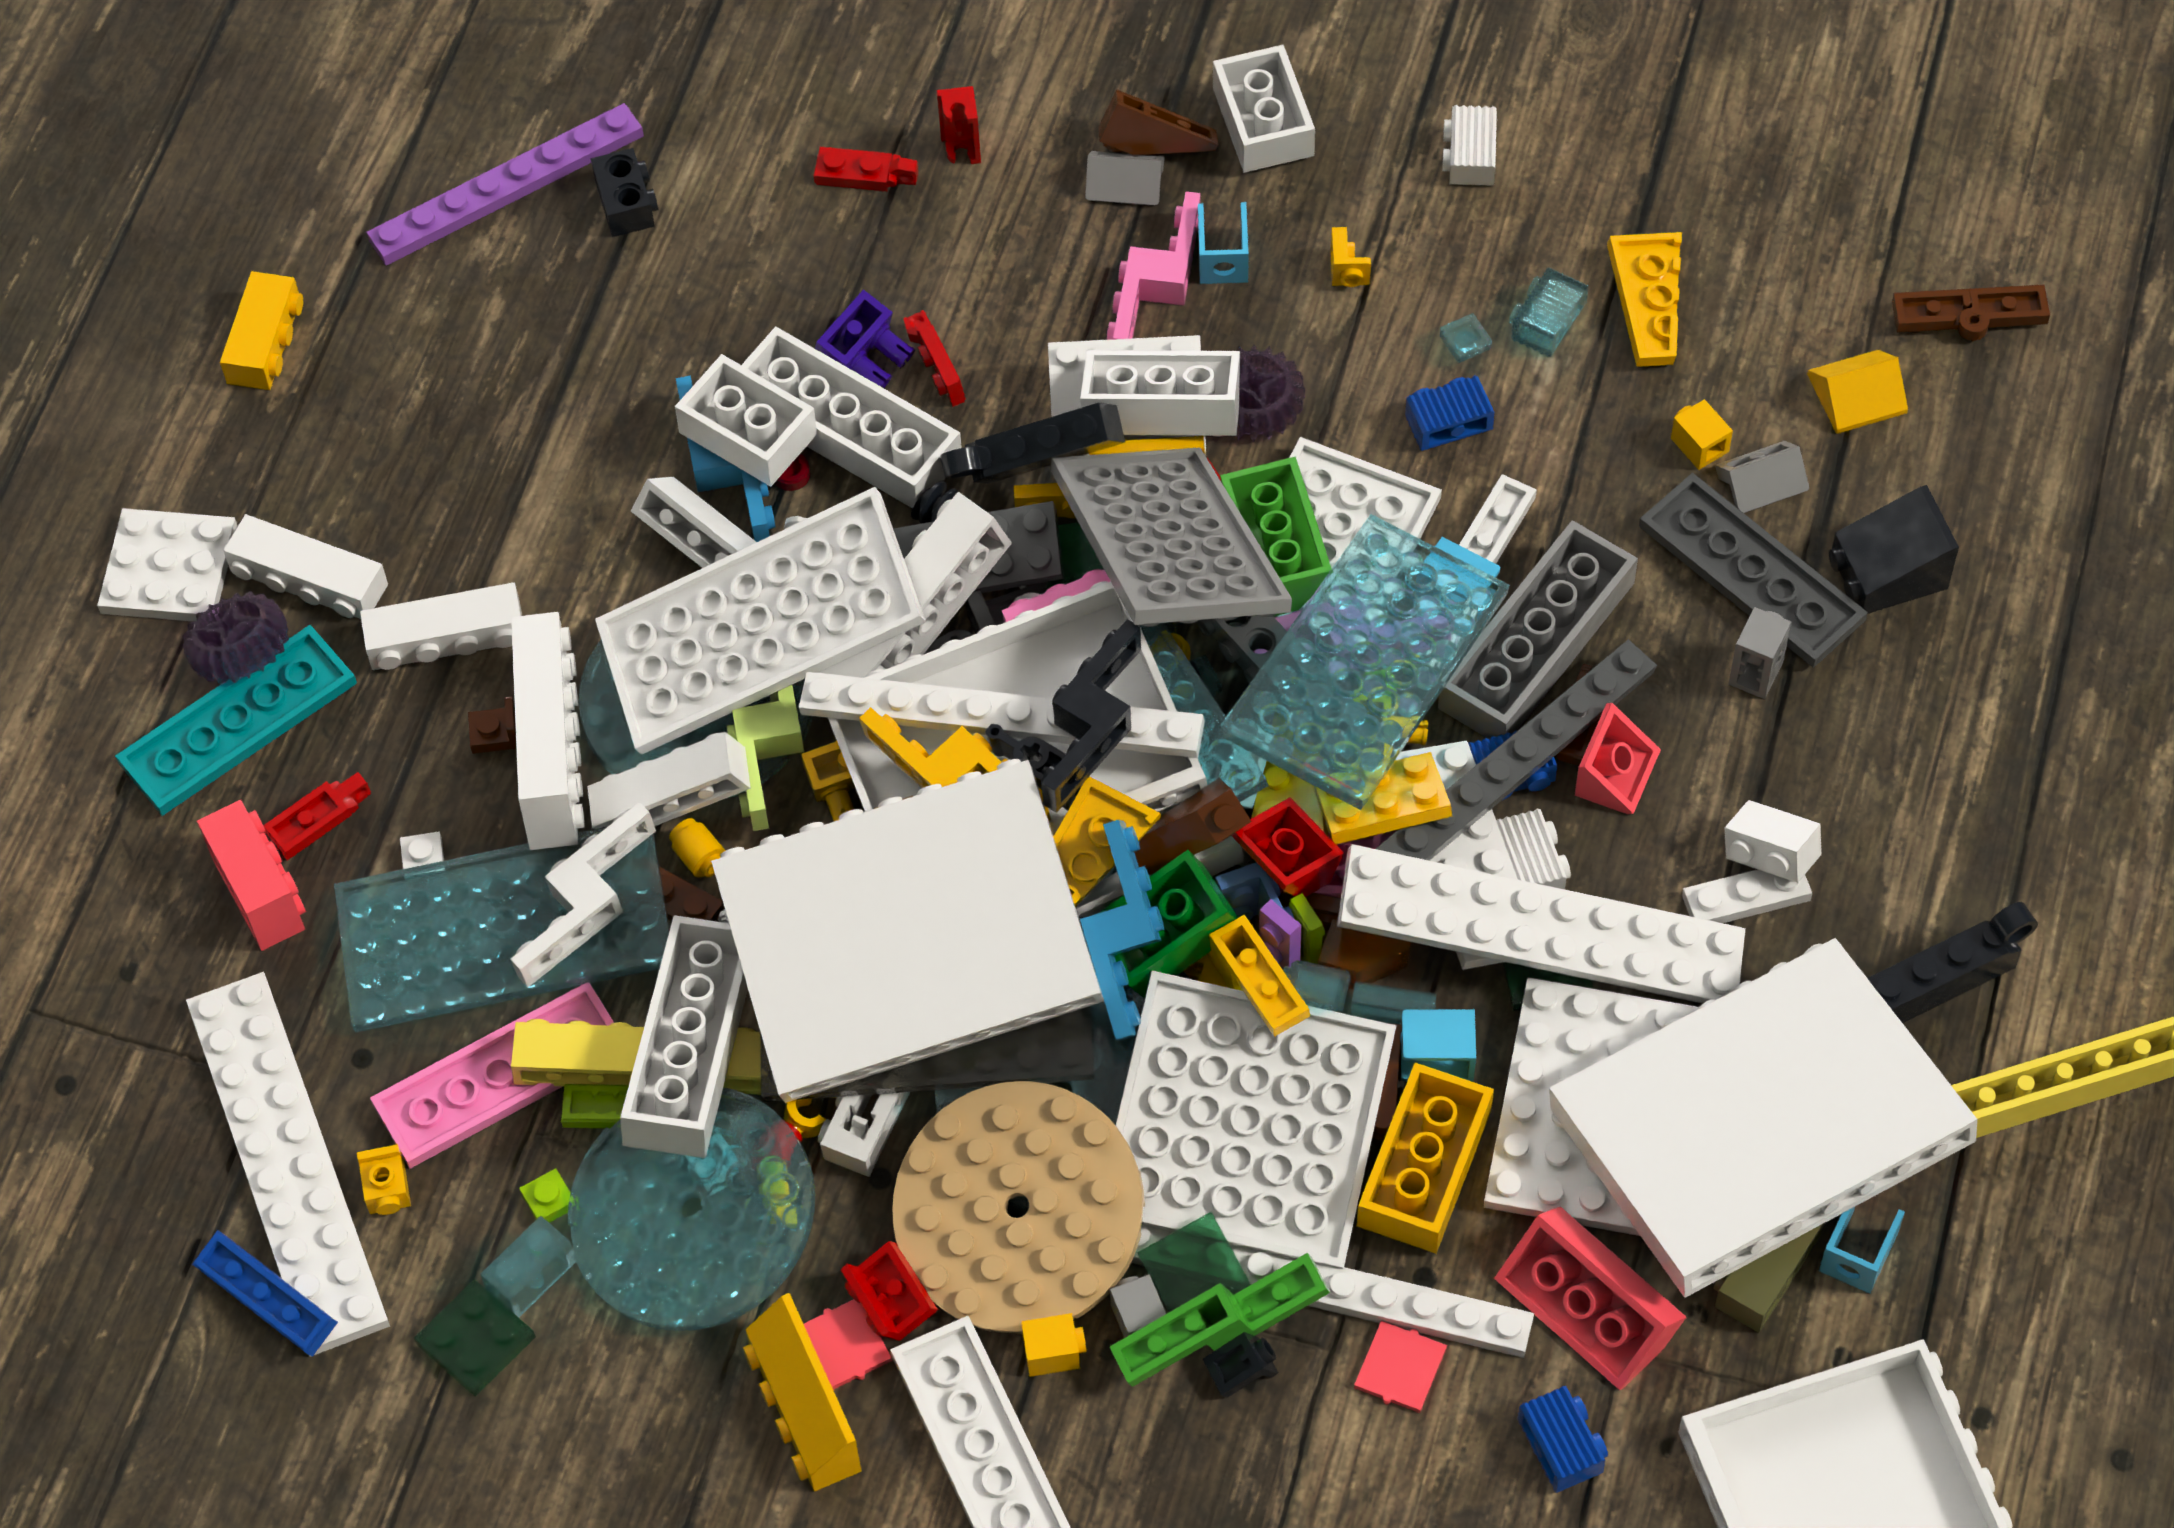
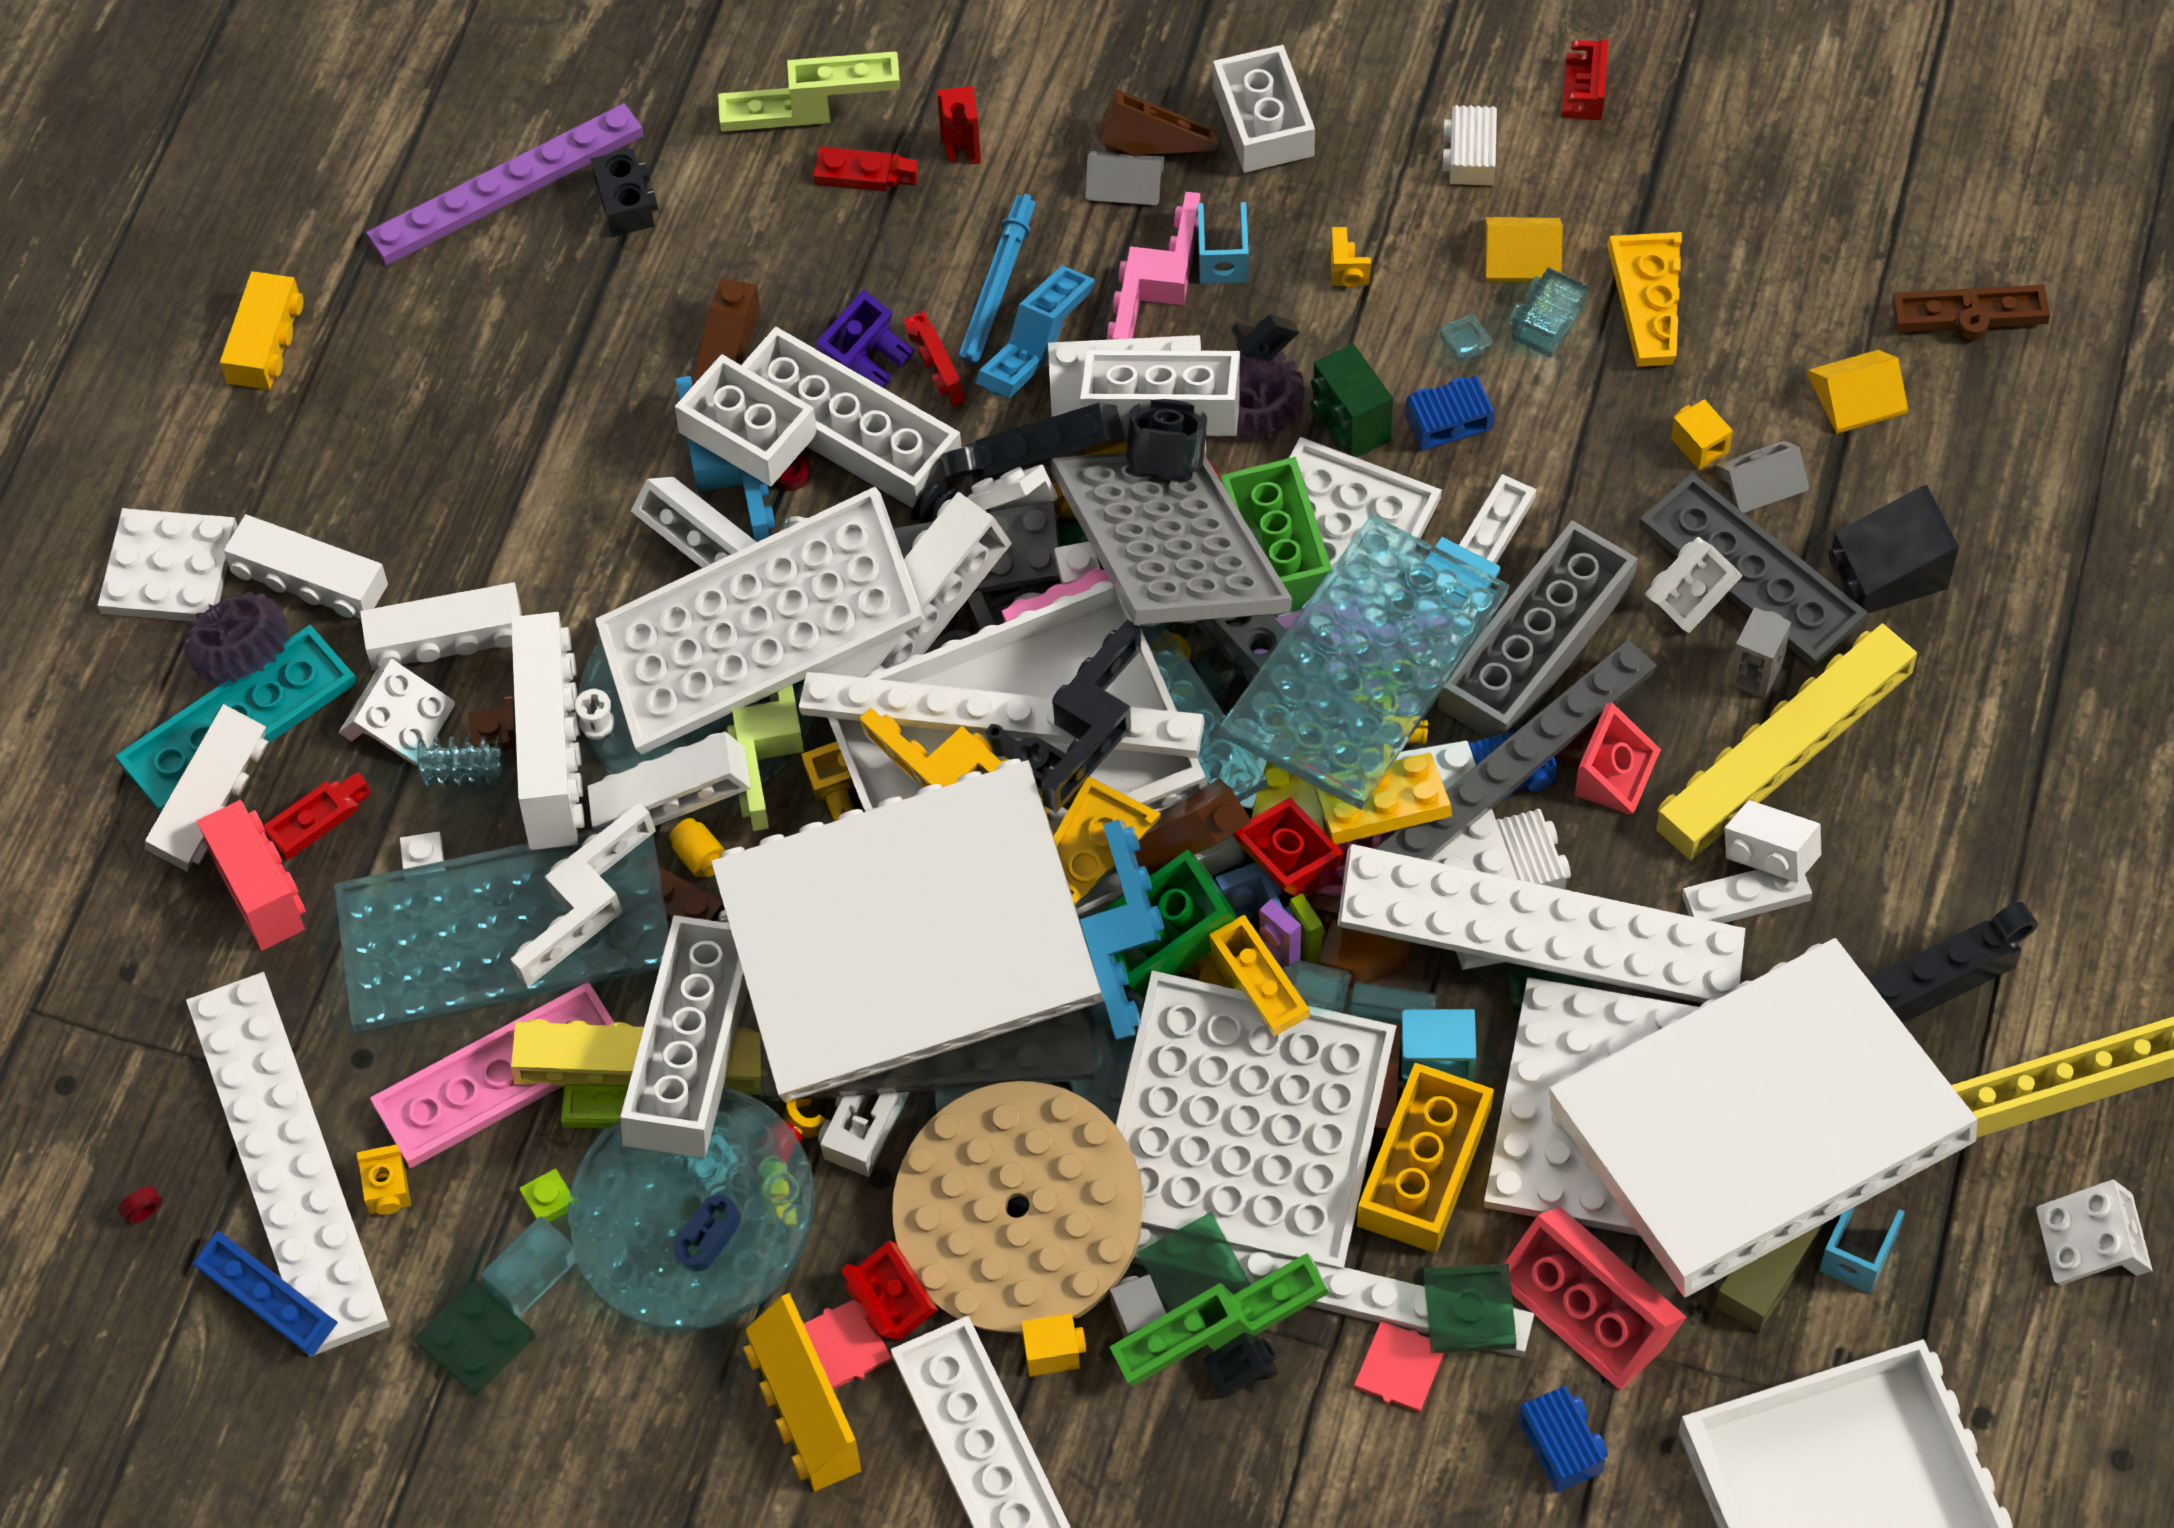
(140, 1205): none -> dark red tile
(206, 787): none -> white brick
(398, 711): none -> white bracket
(460, 762): none -> clear light blue piece
(590, 713): none -> white bush
(707, 1233): none -> dark blue beam
(728, 324): none -> reddish brown slope
(808, 91): none -> yellowish green bracket
(1014, 229): none -> dark azure axle
(1014, 489): none -> white bracket
(1034, 327): none -> dark azure bracket
(1075, 561): none -> white plate
(1166, 439): none -> black brick
(1266, 338): none -> black bracket
(1351, 401): none -> dark green brick
(1469, 1308): none -> clear green tile
(1521, 248): none -> yellow slope
(1585, 80): none -> red hinge
(1693, 583): none -> white bracket
(1786, 740): none -> light yellow brick
(2093, 1233): none -> white bracket

